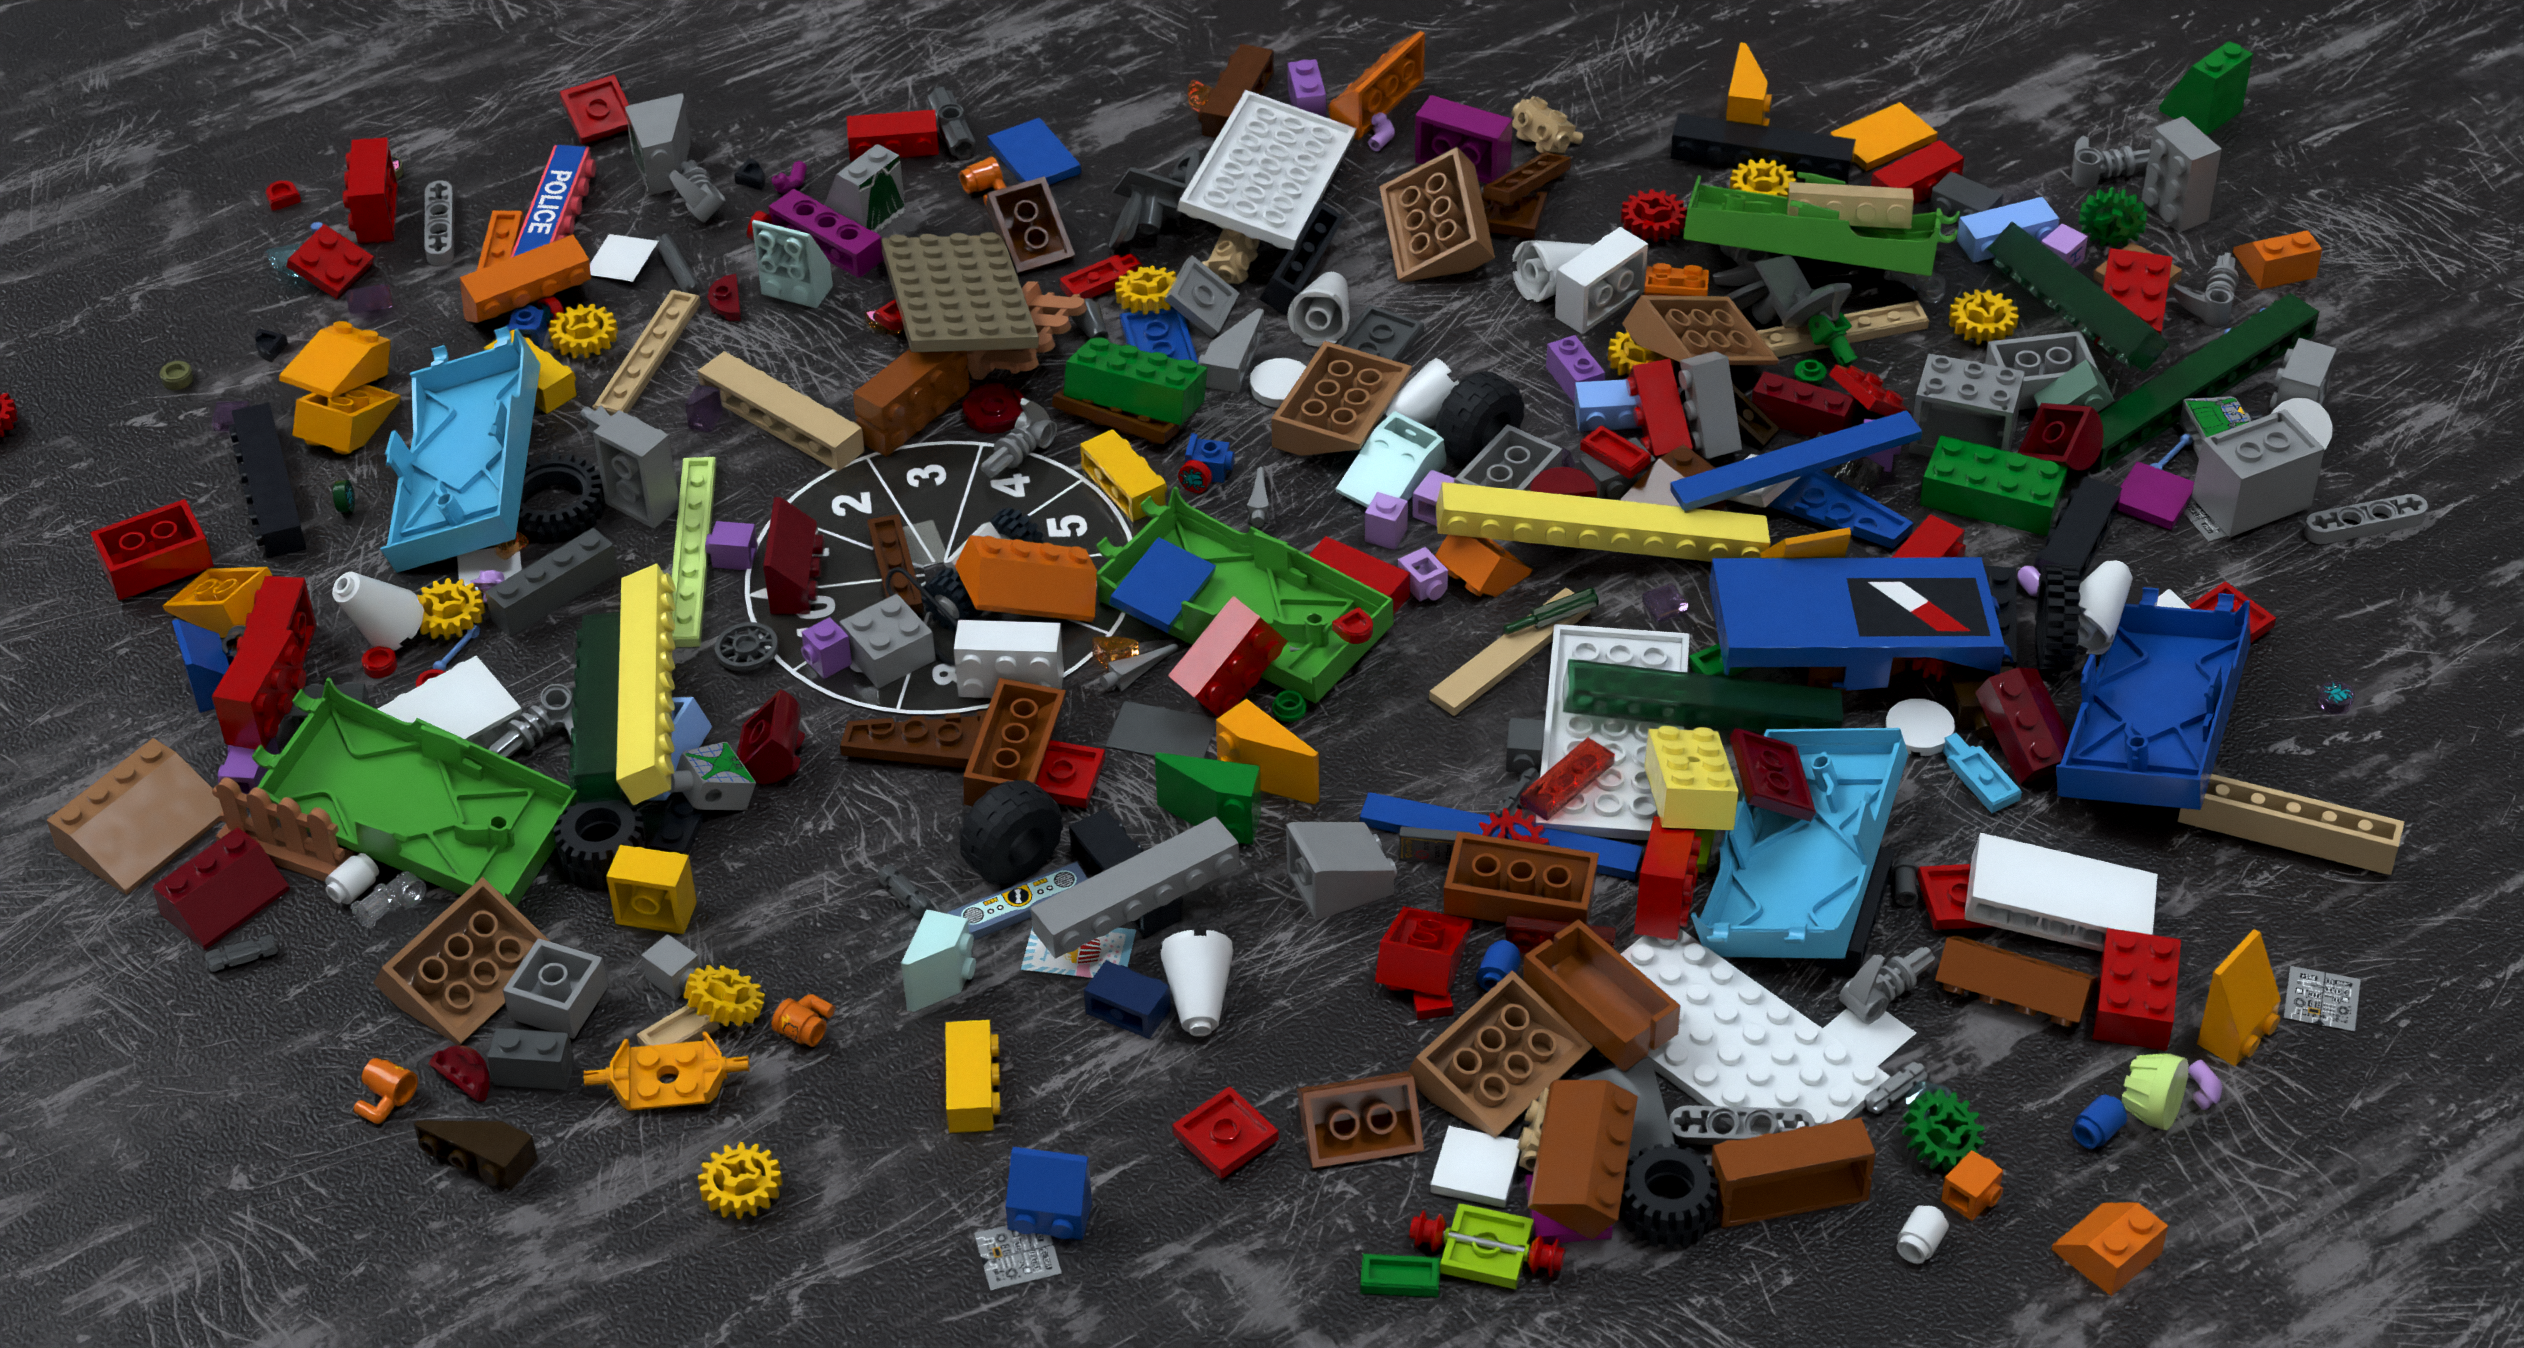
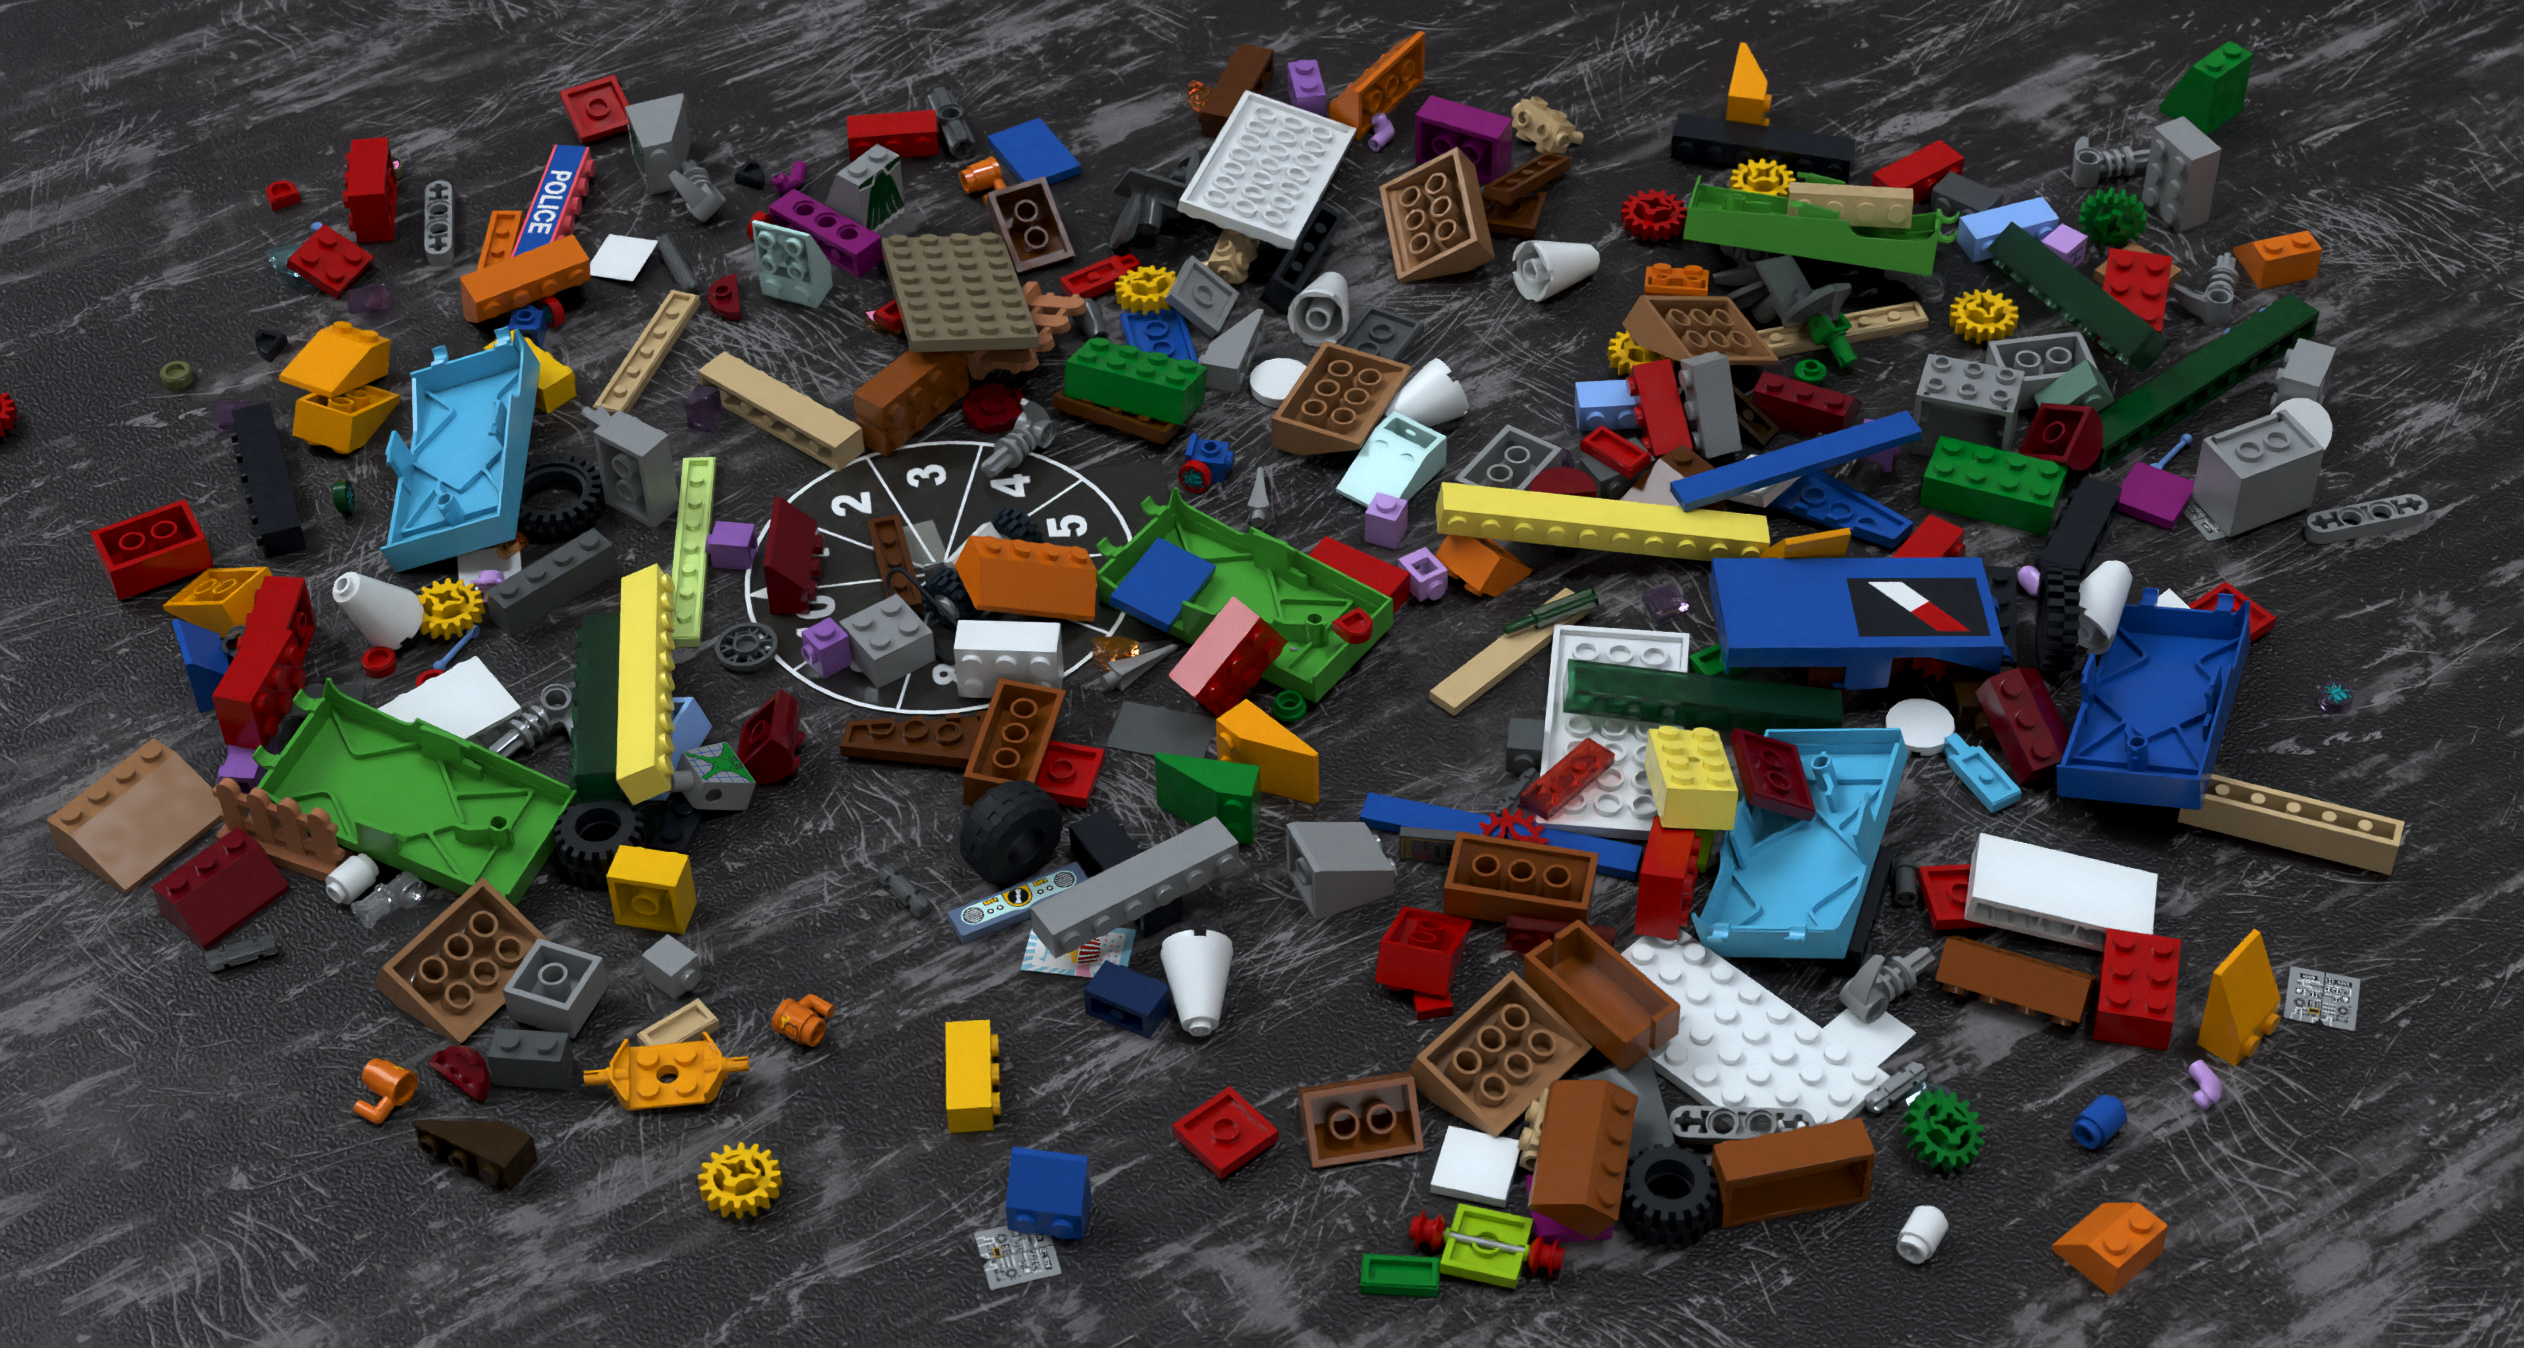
(583, 331): yellow gear -> none
(724, 995): yellow gear -> none
(937, 960): light aqua slope -> none
(1122, 473): yellow brick -> none
(1426, 496): lavender brick -> none
(1477, 413): black tyre -> none
(1497, 963): blue brick -> none
(1572, 363): medium lavender brick -> none
(1600, 280): white brick -> none
(1868, 390): red plate -> none
(1886, 135): light orange tile -> none
(1972, 1185): orange brick -> none
(2156, 1088): yellowish green piece -> none
(2212, 416): torso -> none

